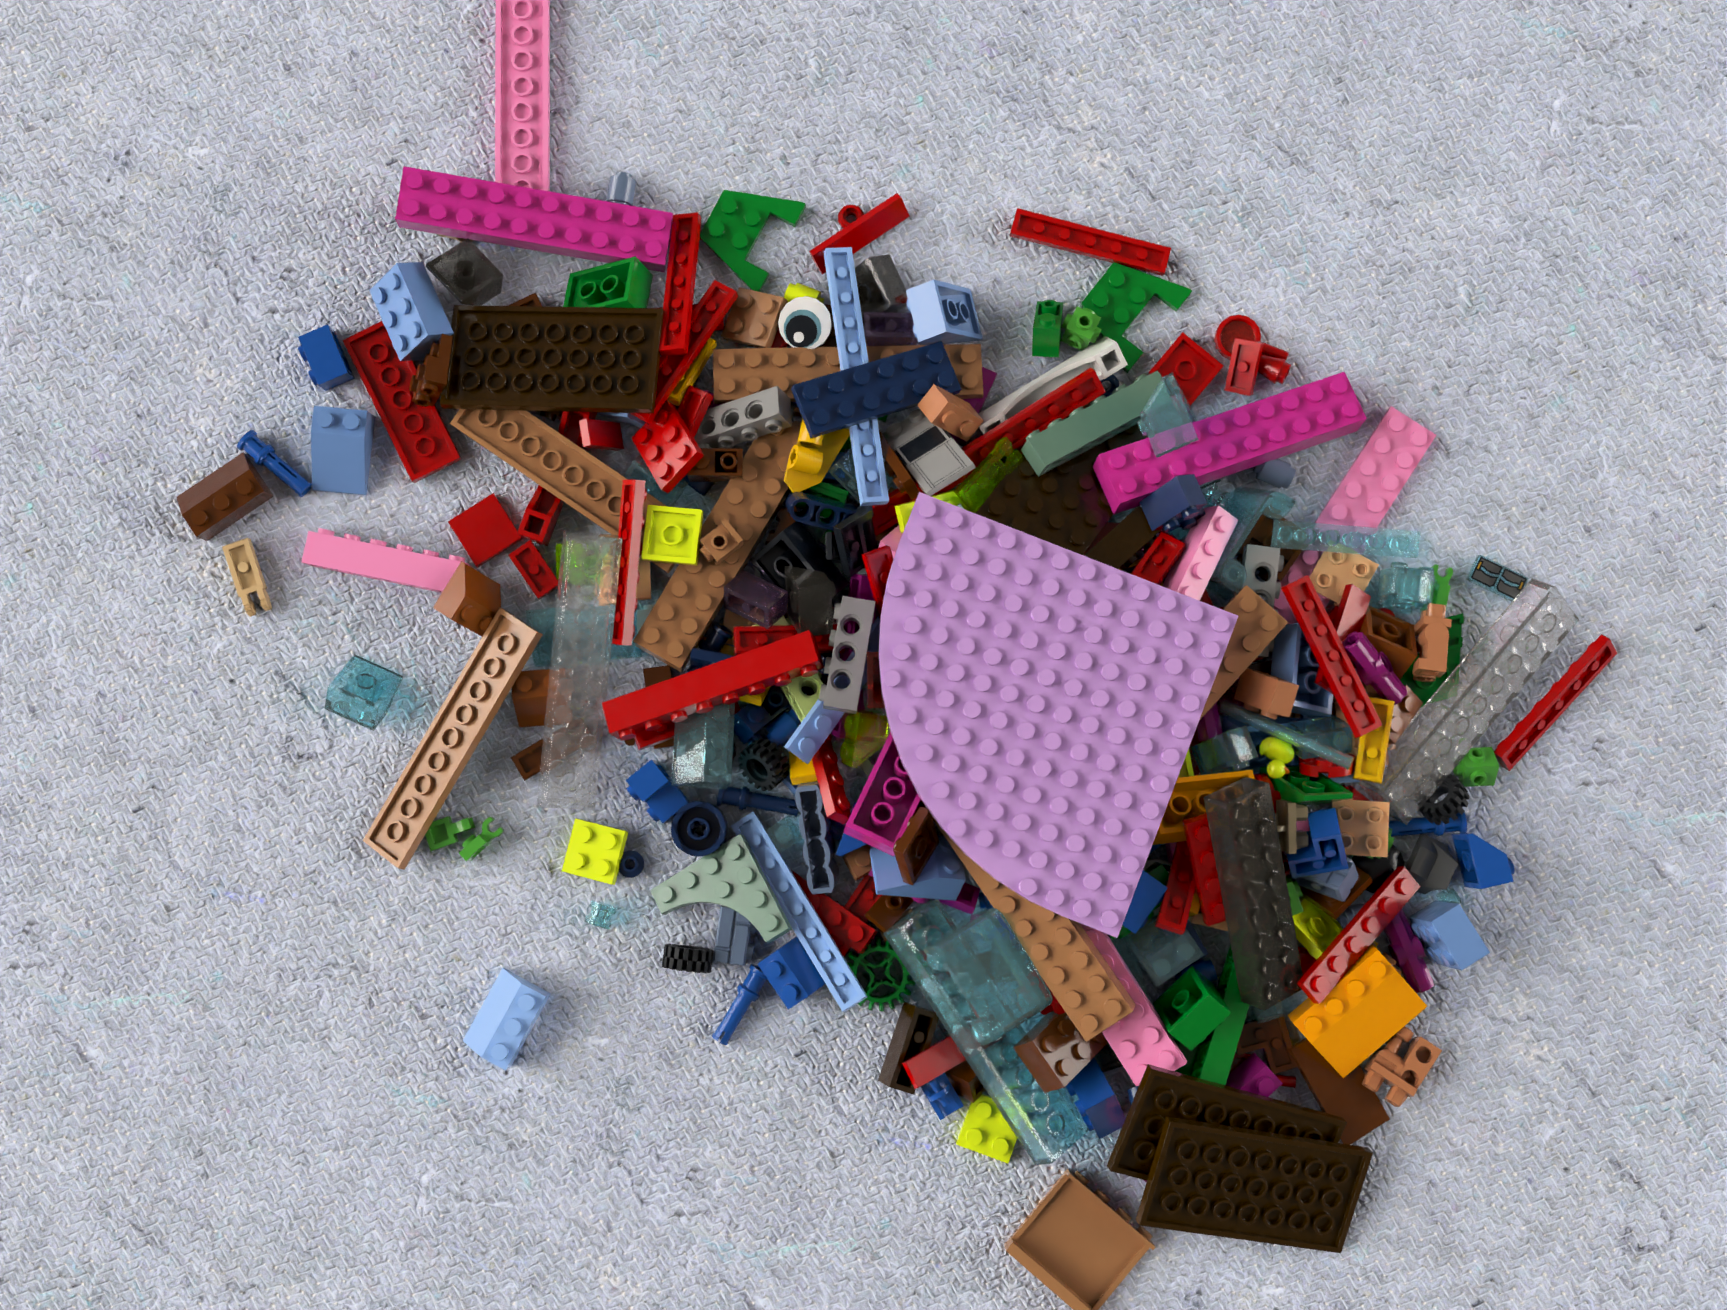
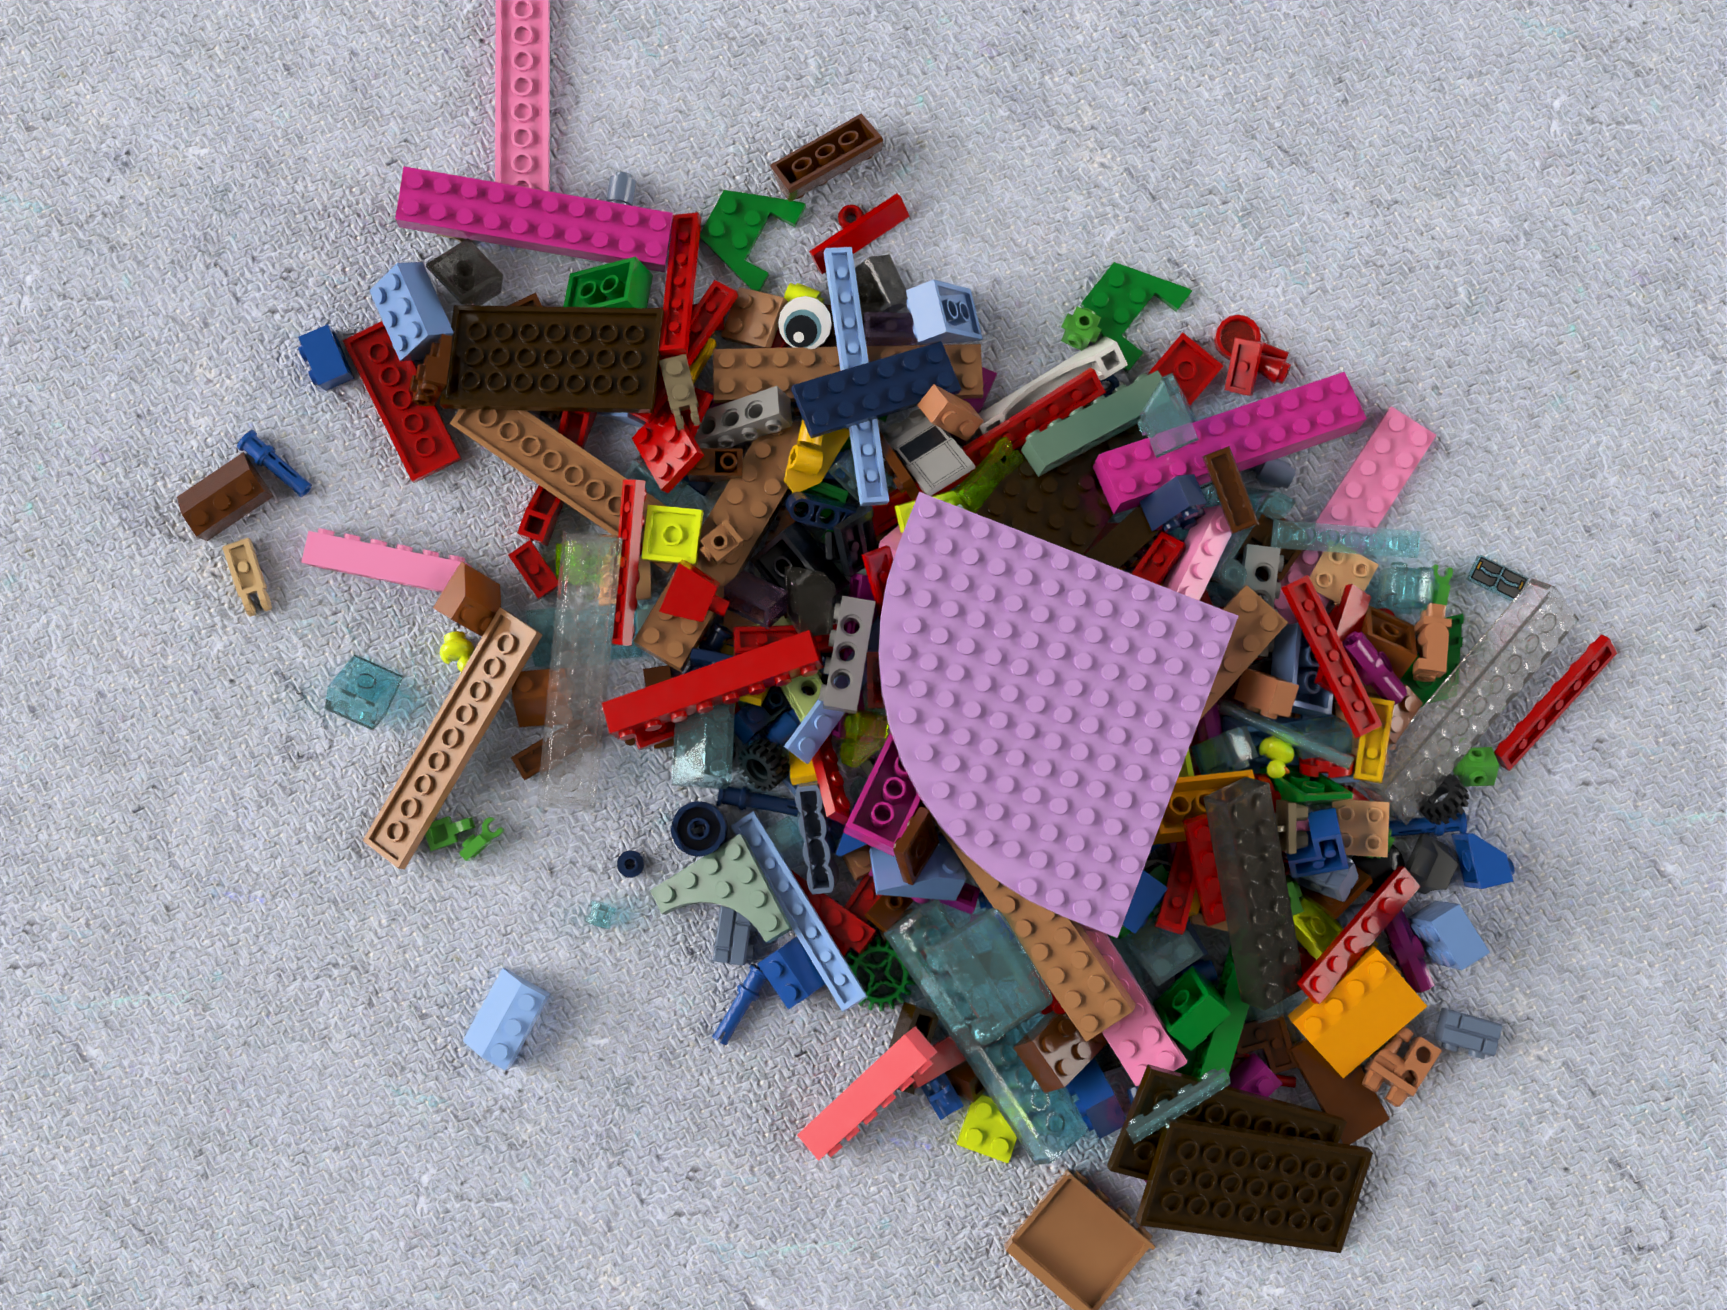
(341, 449): medium blue slope -> none
(456, 649): none -> neon yellow animal
(485, 530): red tile -> none
(595, 851): neon yellow plate -> none
(601, 434): red tile -> none
(654, 787): blue brick -> none
(680, 388): none -> dark tan hinge
(687, 958): black tyre -> none
(693, 594): none -> red torso
(826, 157): none -> reddish brown slope
(867, 1093): none -> coral brick
(1047, 328): green slope -> none
(1090, 242): red plate -> none
(1187, 1098): none -> clear light blue plate
(1230, 490): none -> reddish brown plate
(1448, 896): clear light blue plate -> none
(1467, 1032): none -> sand blue brick

